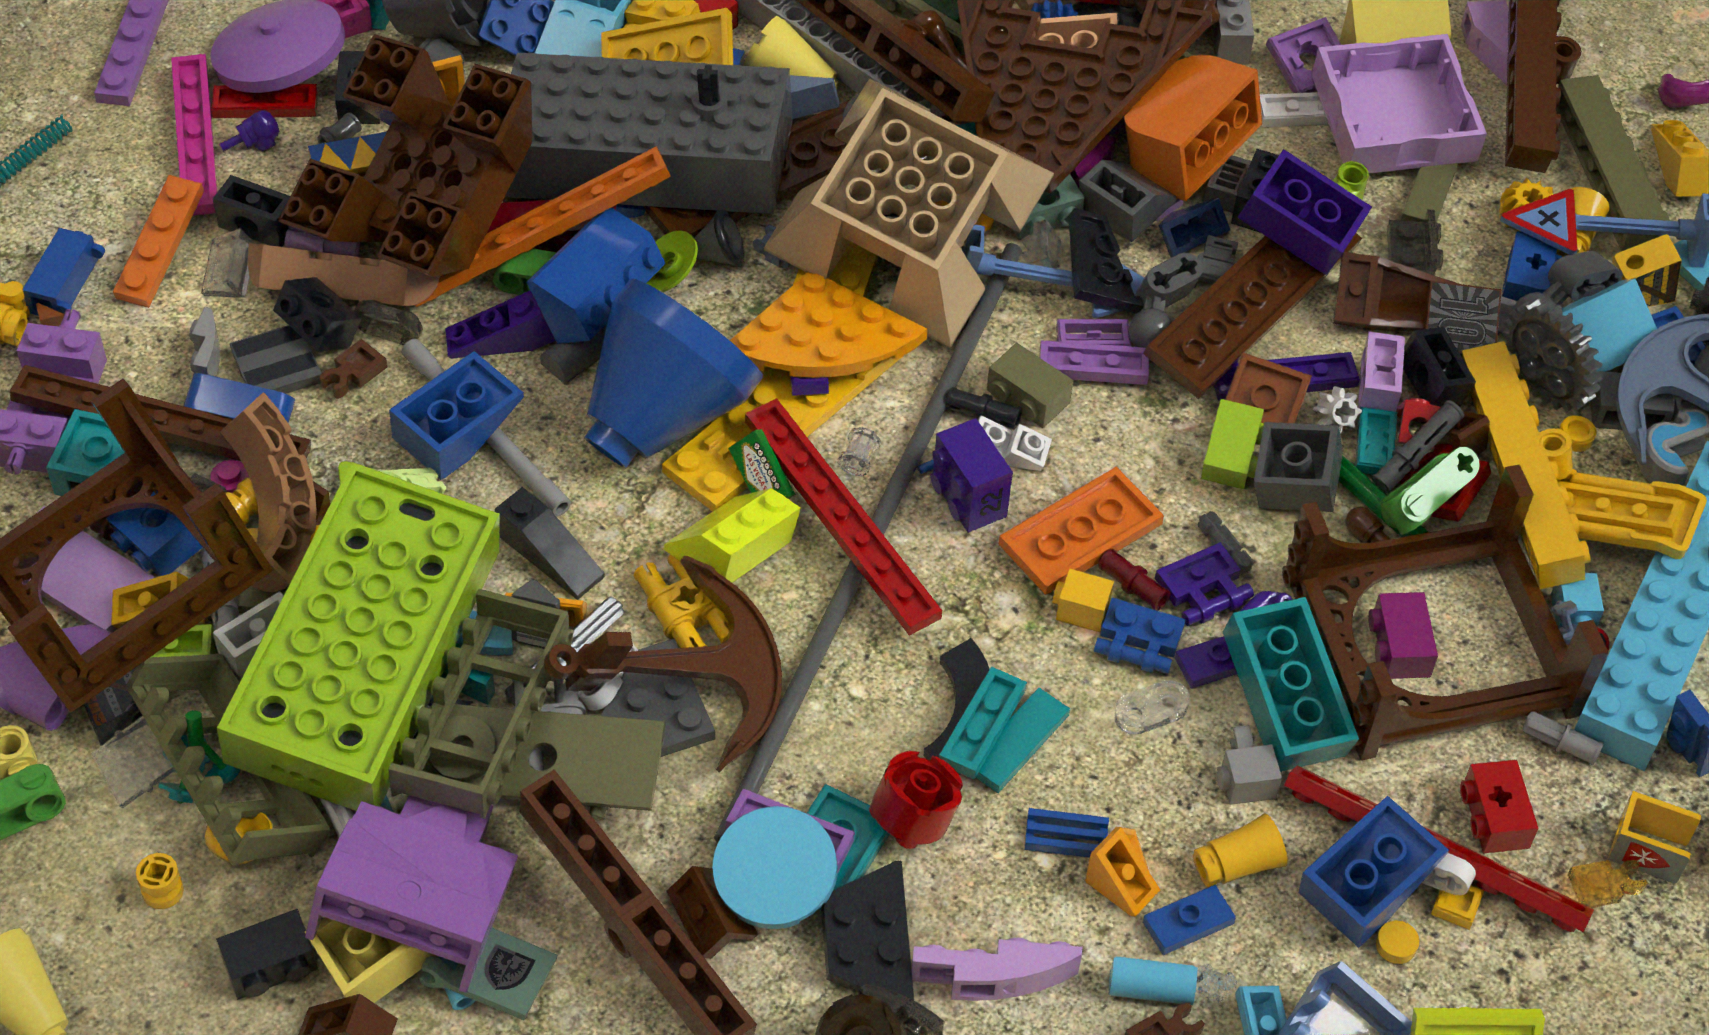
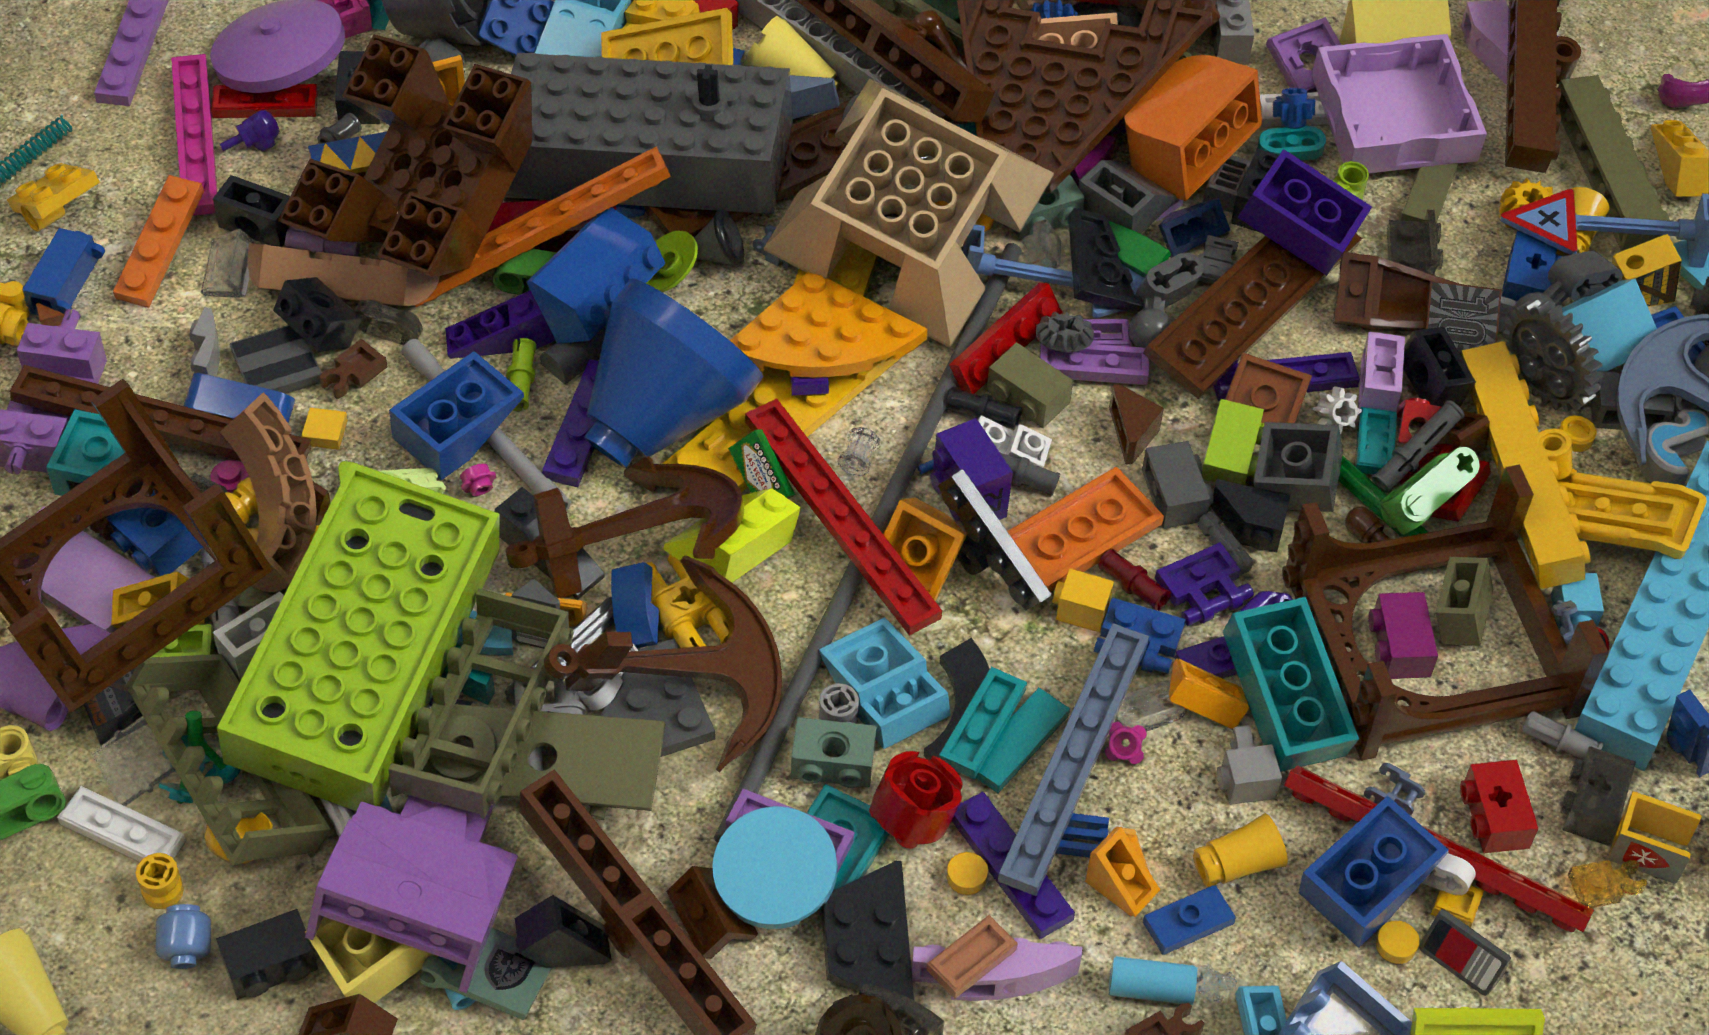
(44, 200): none -> yellow plate
(119, 826): none -> white tile
(183, 935): none -> medium blue head
(325, 428): none -> yellow tile
(477, 479): none -> dark pink plate
(521, 369): none -> lime pin
(561, 936): none -> black slope
(570, 450): none -> dark purple plate
(632, 603): none -> blue slope
(701, 495): none -> reddish brown piece
(839, 703): none -> light grey wheel
(850, 741): none -> sand green brick
(889, 680): none -> medium azure slope
(925, 541): none -> light orange slope
(967, 873): none -> yellow tile
(971, 956): none -> nougat tile
(990, 543): none -> black plate
(992, 839): none -> dark purple plate
(1014, 326): none -> red plate
(1031, 474): none -> dark grey pin
(1073, 336): none -> dark grey gear
(1073, 760): none -> sand blue plate
(1133, 751): none -> dark pink plate
(1134, 420): none -> reddish brown slope
(1137, 250): none -> green slope
(1176, 483): none -> dark grey brick
(1207, 694): none -> light orange slope
(1251, 513): none -> black slope
(1294, 107): none -> blue gear
(1302, 142): none -> teal plate
(1402, 782): none -> sand blue piece
(1464, 601): none -> olive brick
(1464, 952): none -> slope
(1598, 795): none -> clear smoke brick

